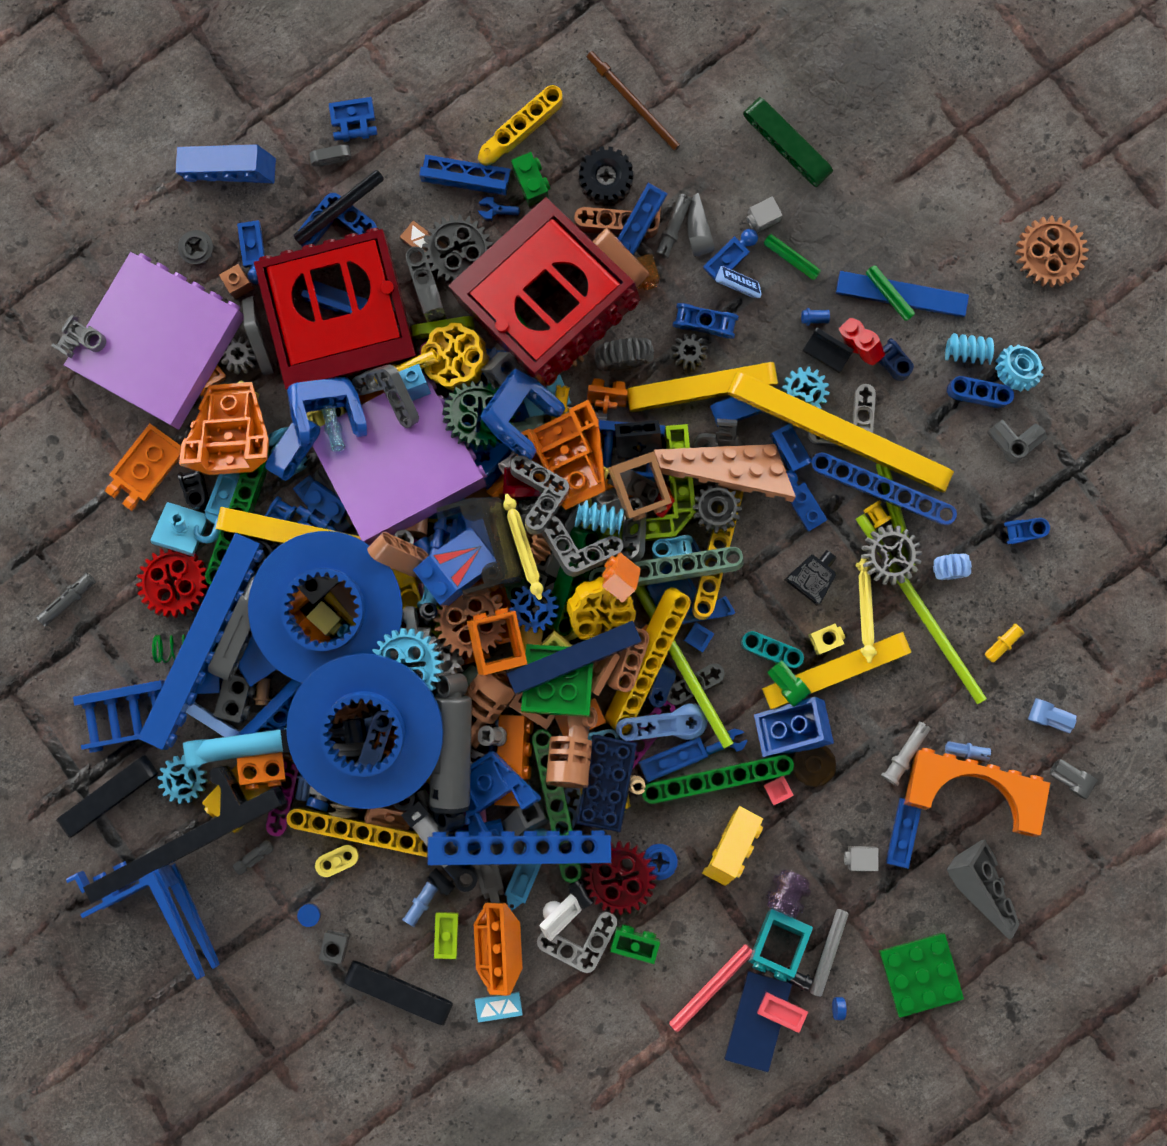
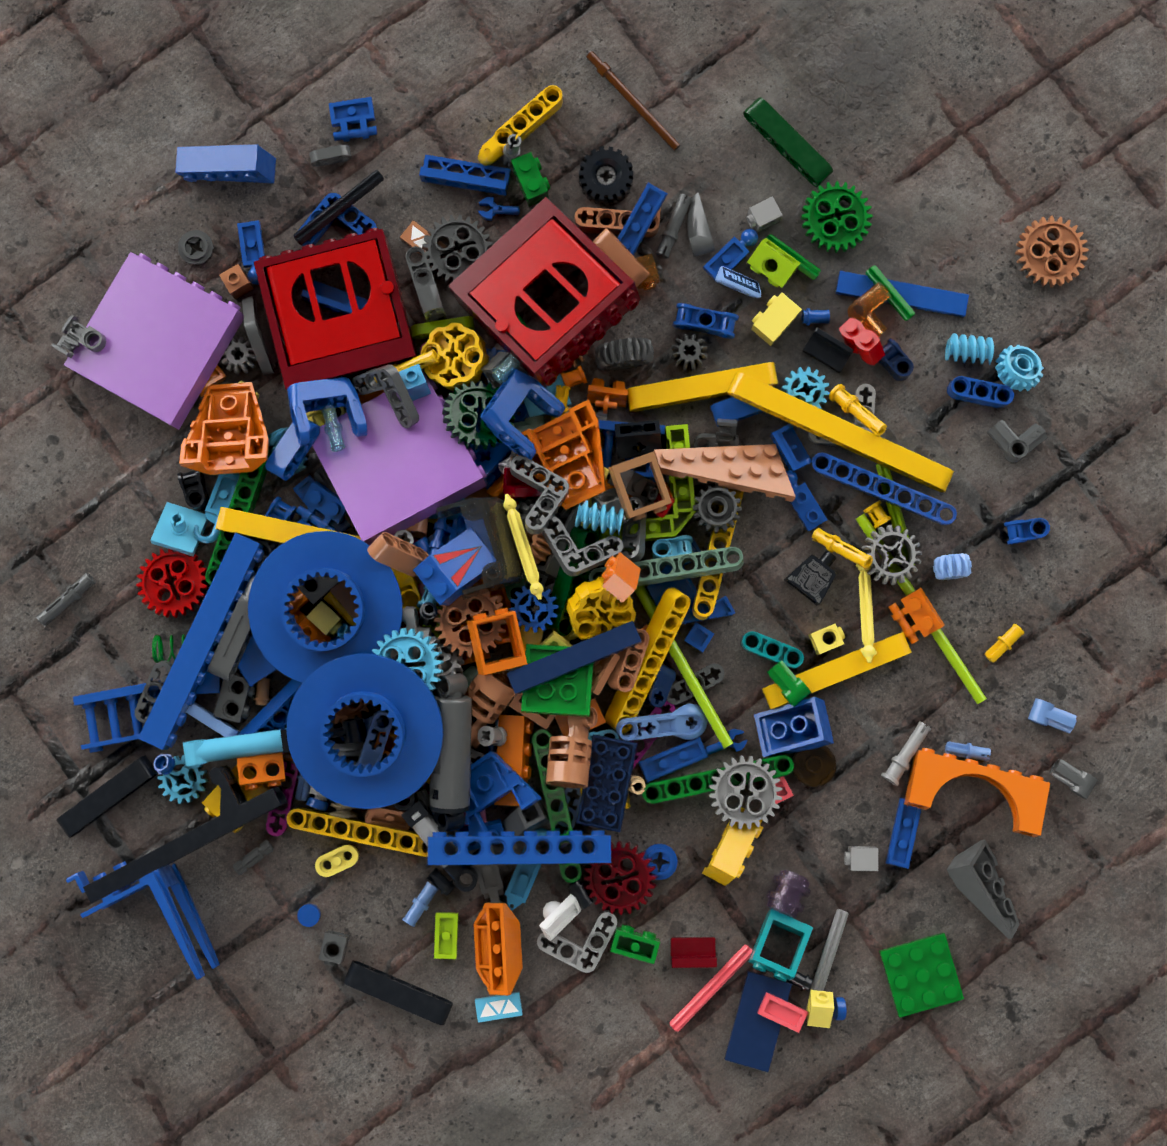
(144, 466): orange tile -> none
(155, 673): none -> dark grey beam
(164, 764): none -> blue plate
(502, 372): none -> clear light blue pin
(511, 149): none -> dark grey pin
(574, 377): none -> orange bush
(693, 952): none -> dark red panel
(724, 789): none -> light grey gear
(776, 318): none -> light yellow brick
(786, 263): none -> lime brick
(820, 1009): none -> light yellow brick
(834, 544): none -> yellow pin
(842, 235): none -> green gear
(851, 404): none -> yellow pin
(870, 301): none -> clear orange piece
(922, 613): none -> orange plate

